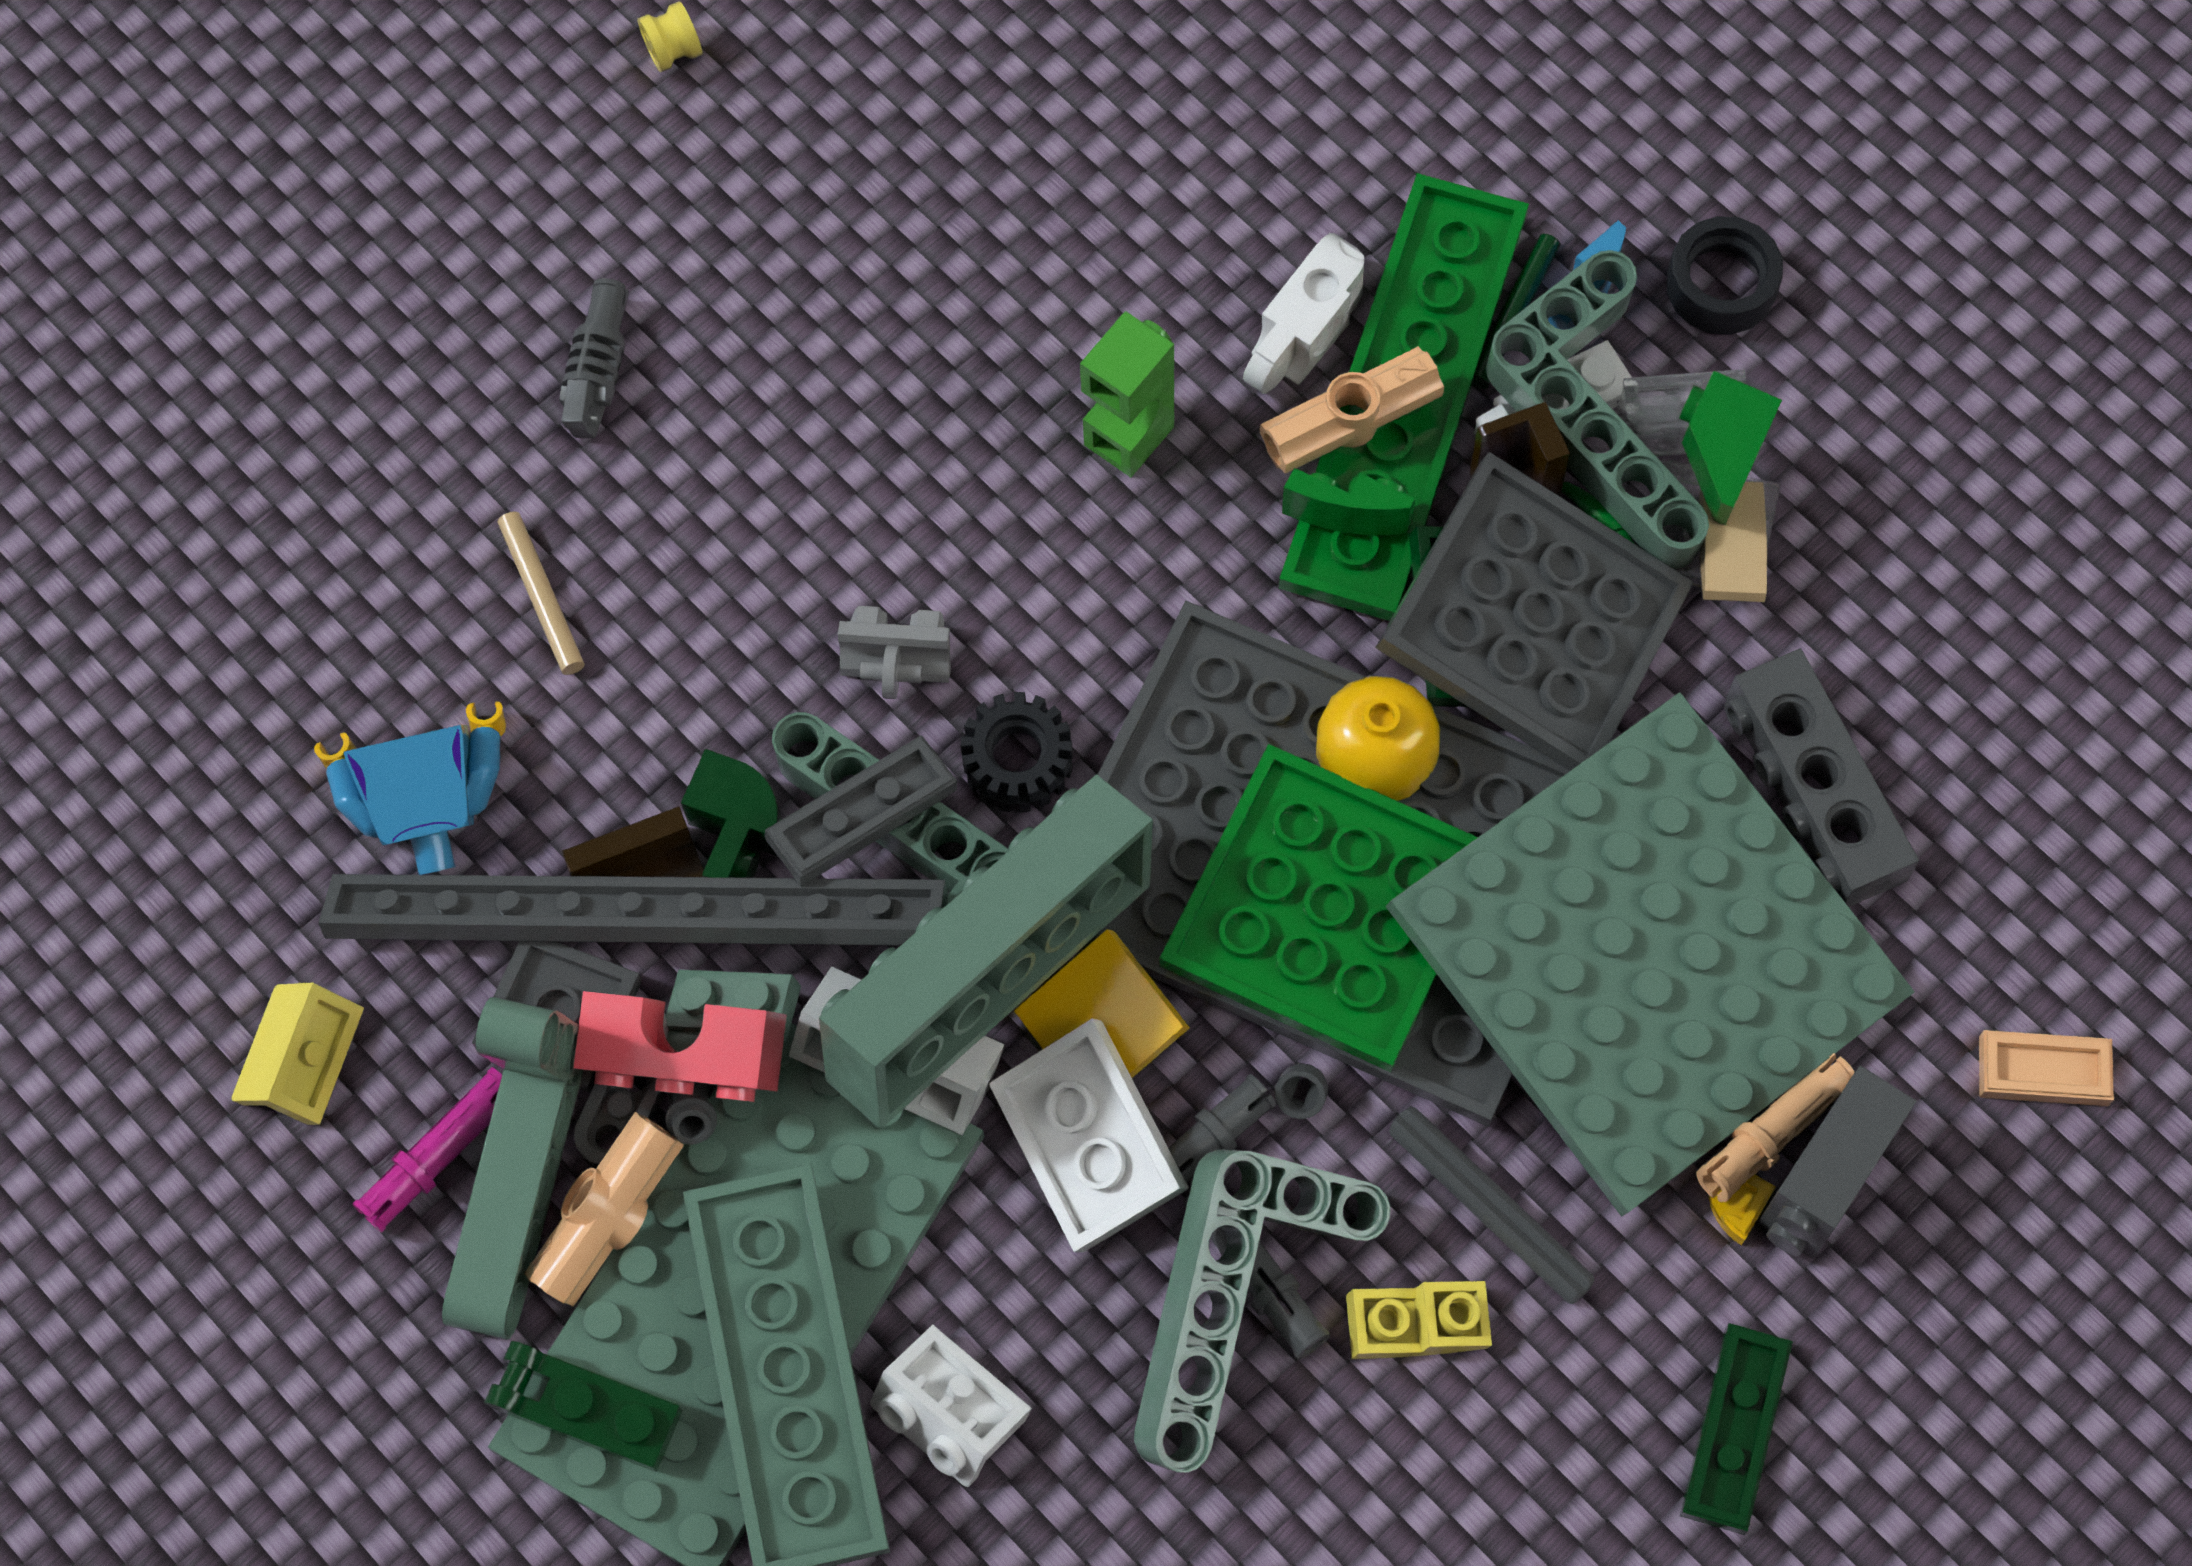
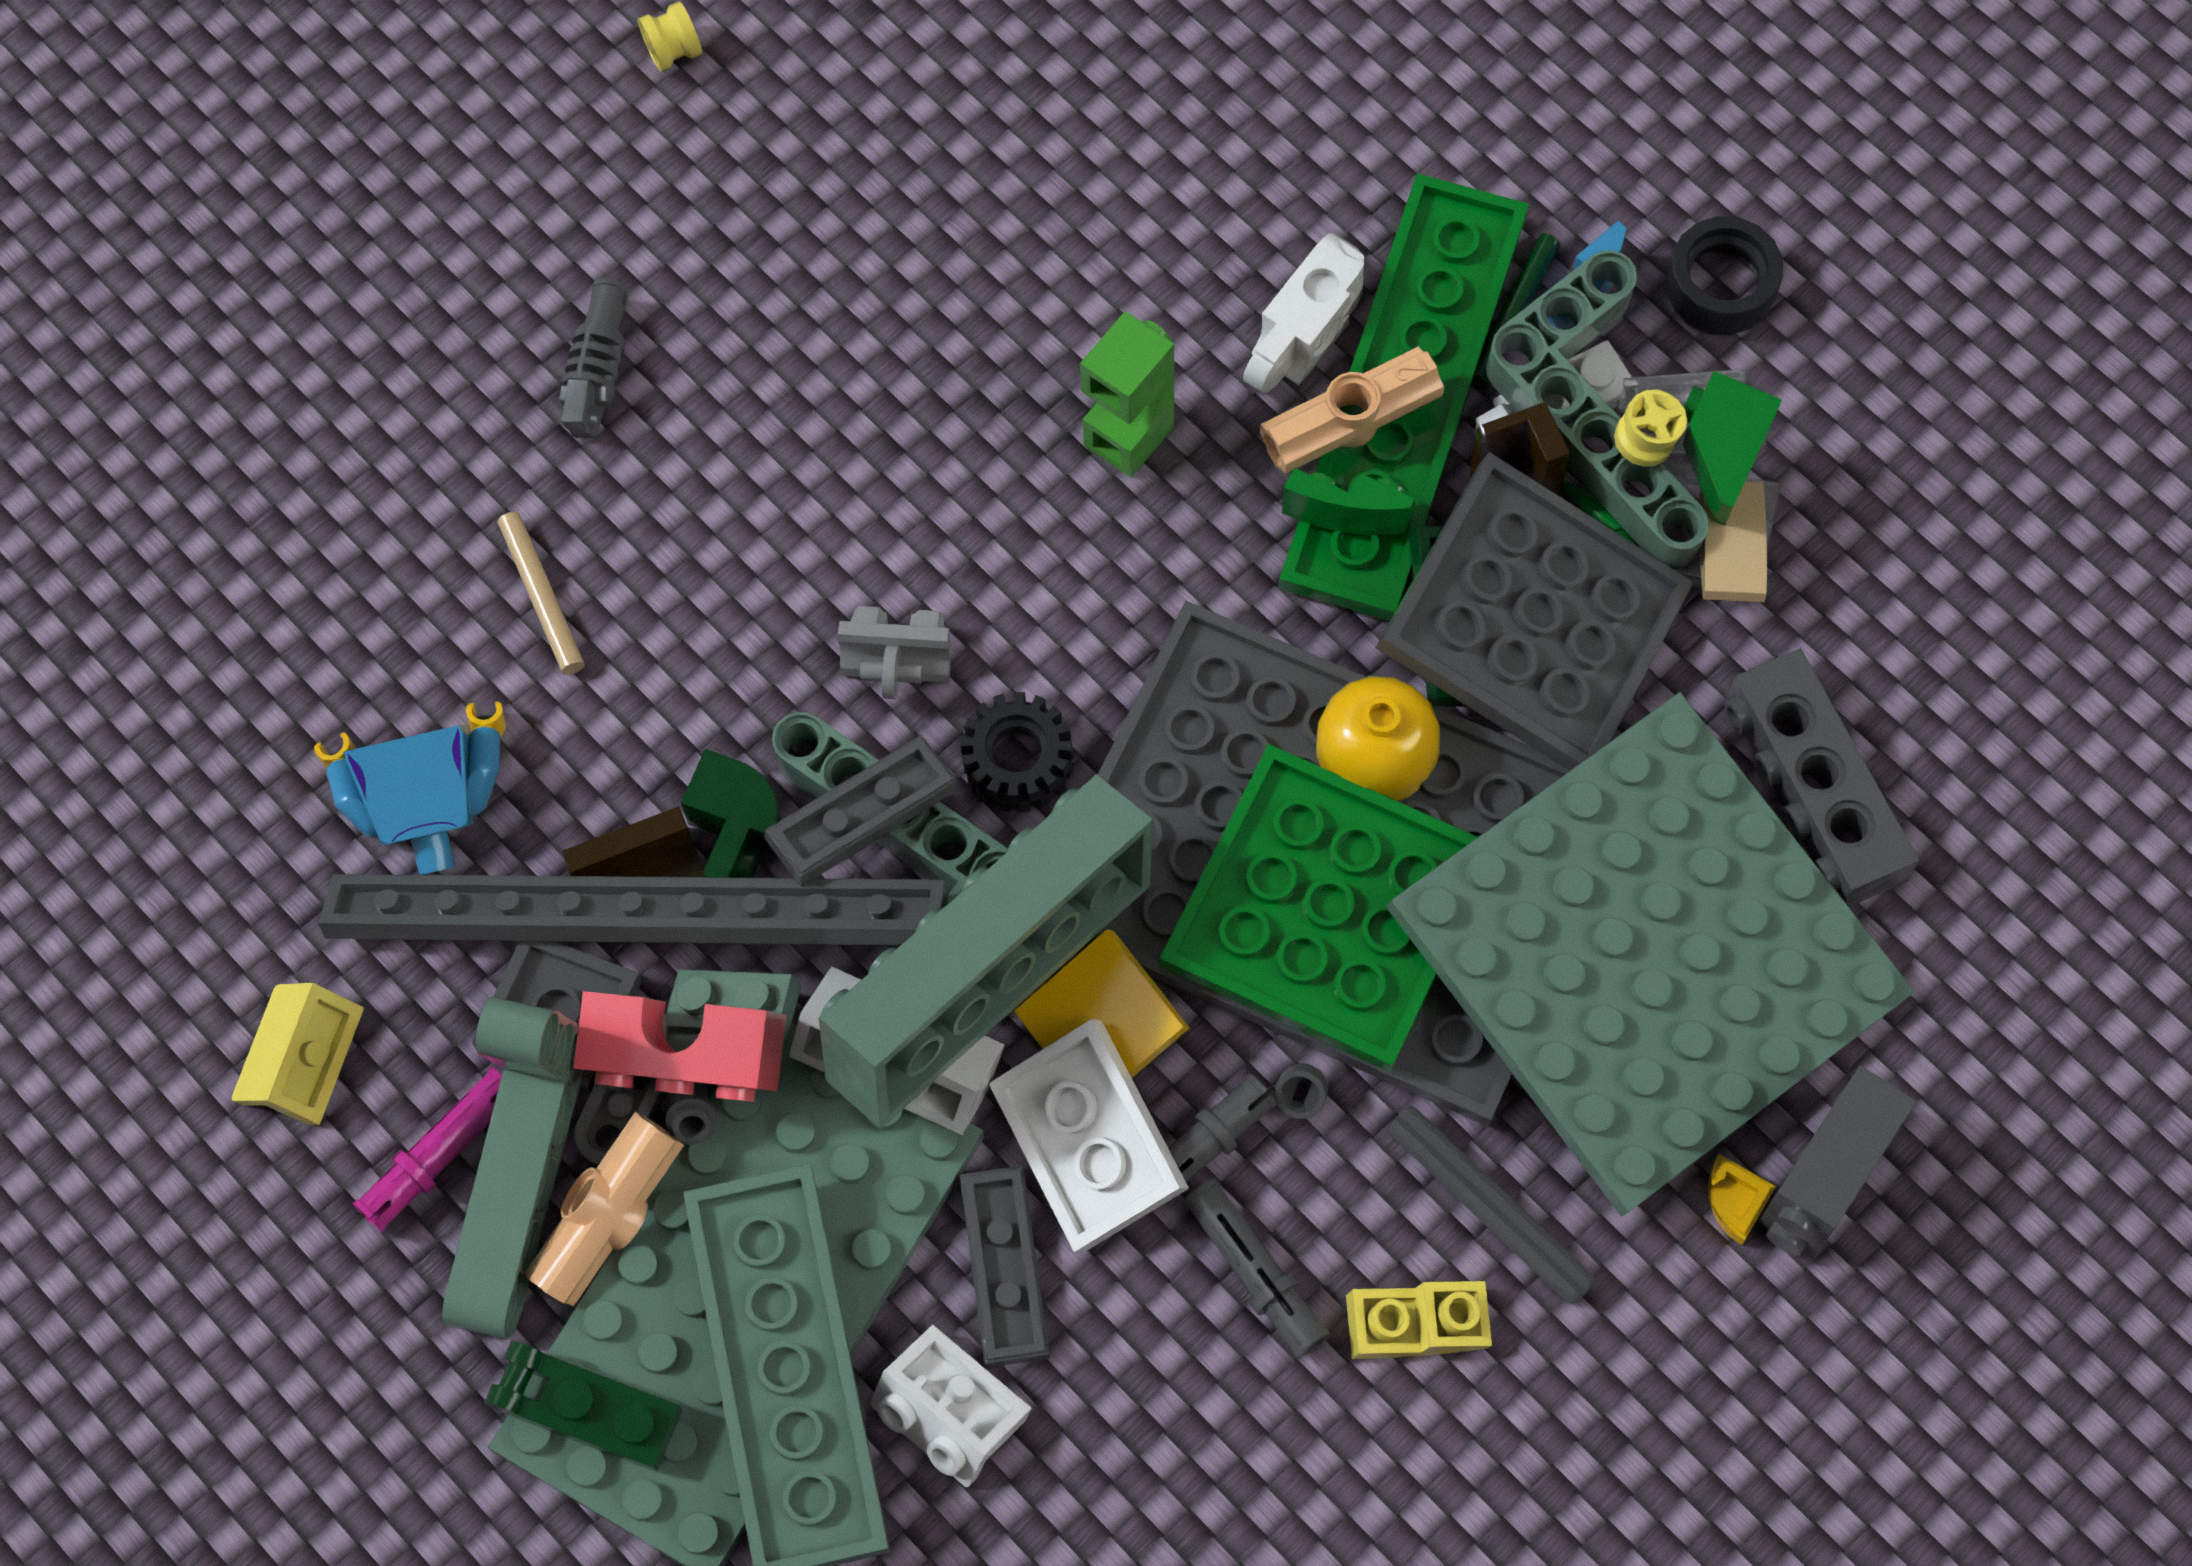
(1004, 1267): none -> dark grey tile
(1228, 1283): sand green beam -> none
(1660, 415): none -> light yellow wheel
(1736, 1429): dark green tile -> none
(1759, 1142): light nougat pin -> none
(2046, 1068): light nougat tile -> none

